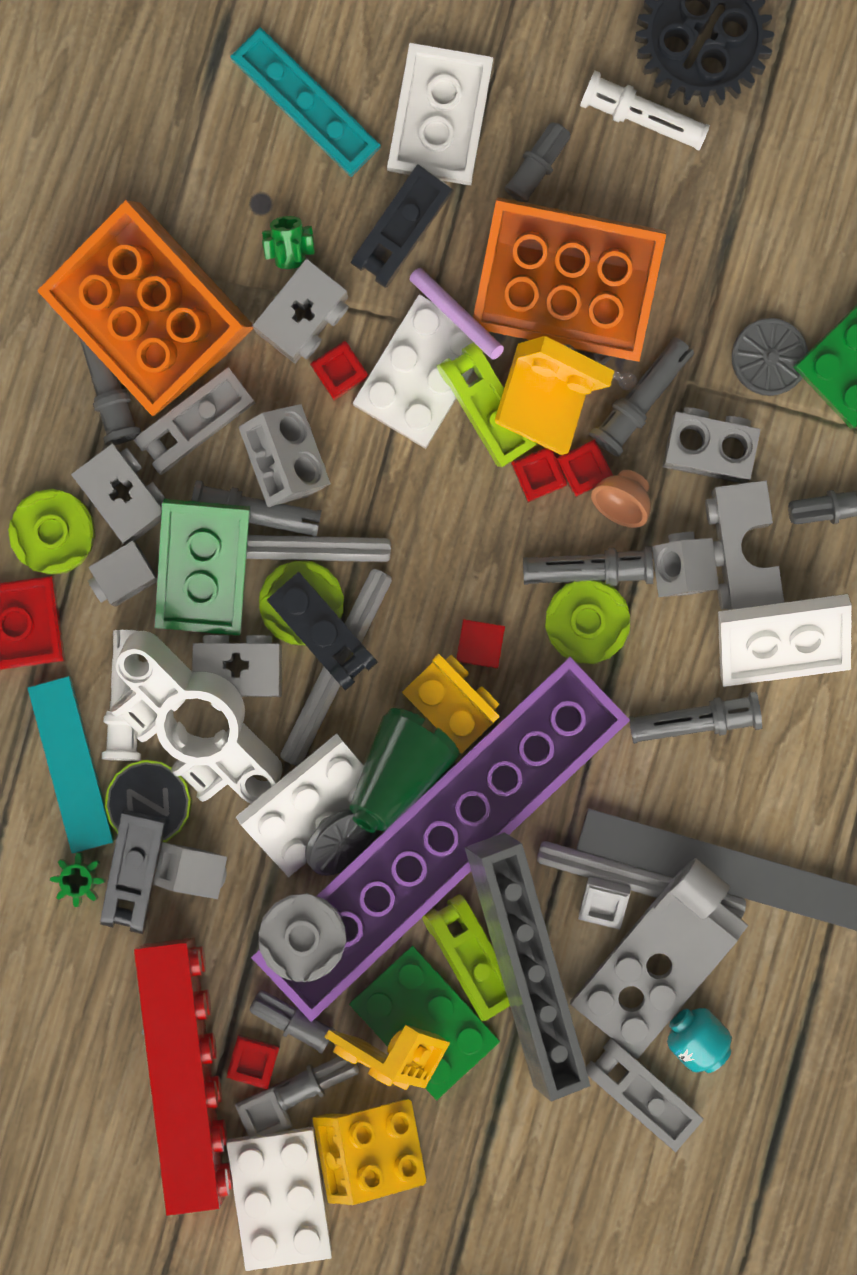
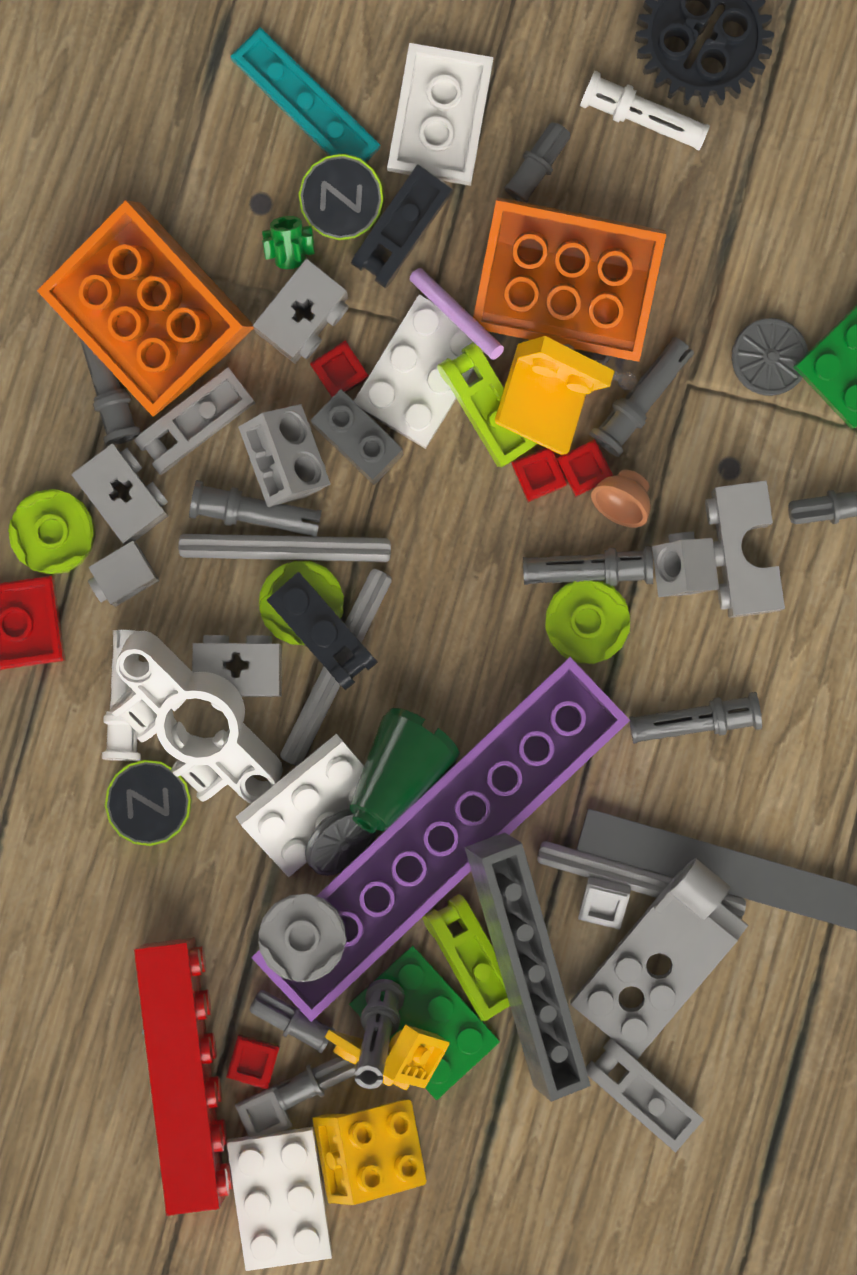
(70, 888): green gear -> none
(71, 764): teal tile -> none
(133, 870): plate -> none
(190, 870): light grey brick -> none
(202, 567): plate -> none
(341, 196): none -> black tile
(357, 437): none -> dark grey brick
(379, 1022): none -> dark grey pin
(451, 702): yellow bracket -> none
(480, 644): red tile -> none
(699, 1040): teal head -> none
(710, 458): light grey brick -> none
(785, 640): white plate -> none

